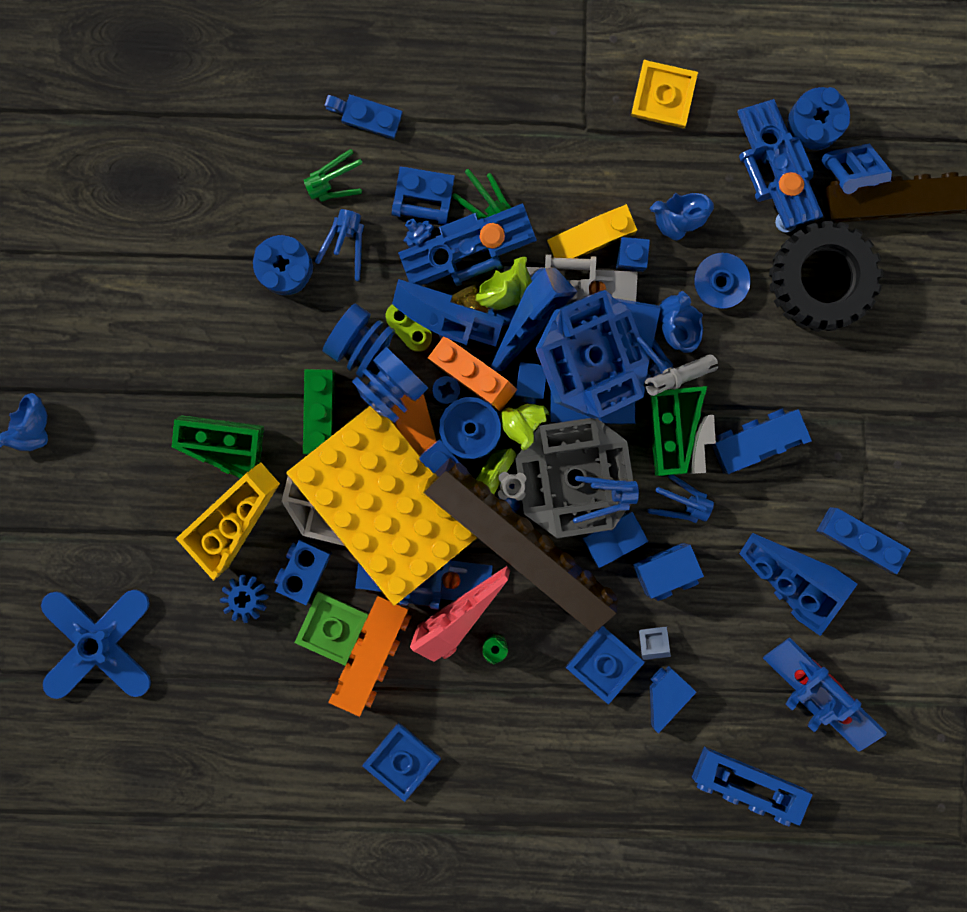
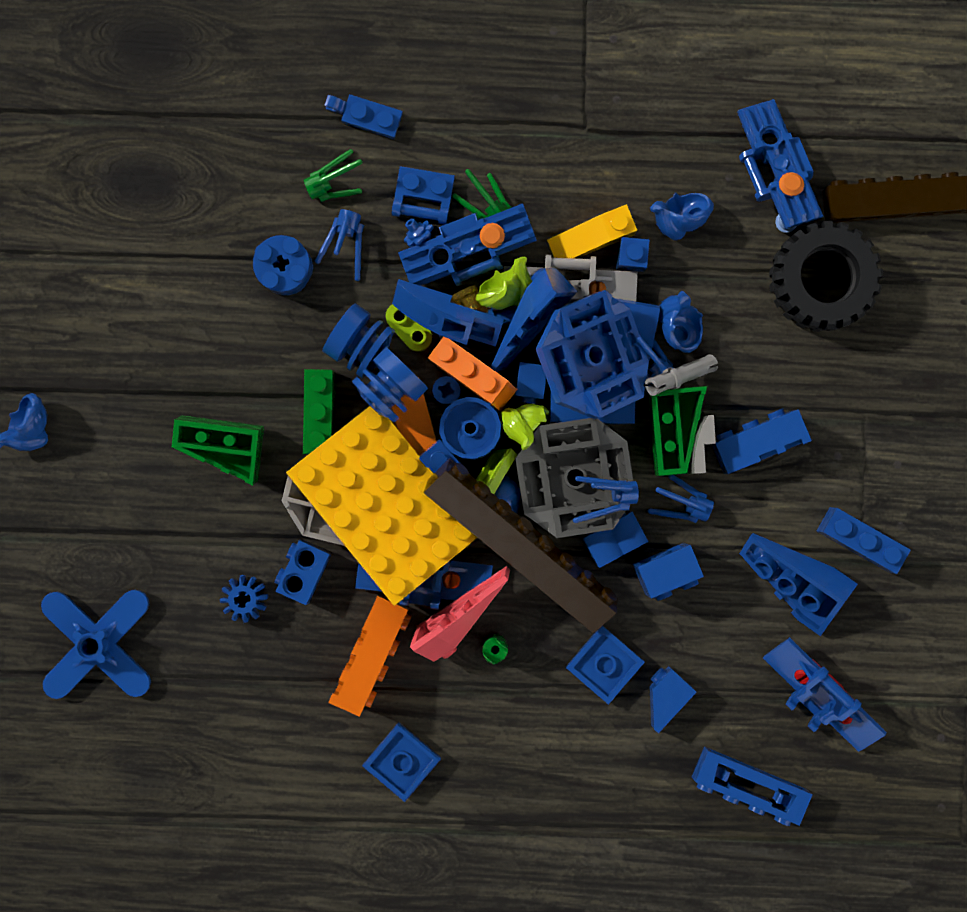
(225, 525): yellow wedge -> none
(331, 628): bright green plate -> none
(519, 486): light grey plate -> none
(654, 643): sand blue plate -> none
(664, 94): yellow plate -> none
(735, 275): blue dish -> none
(825, 104): blue brick -> none
(863, 161): blue plate -> none

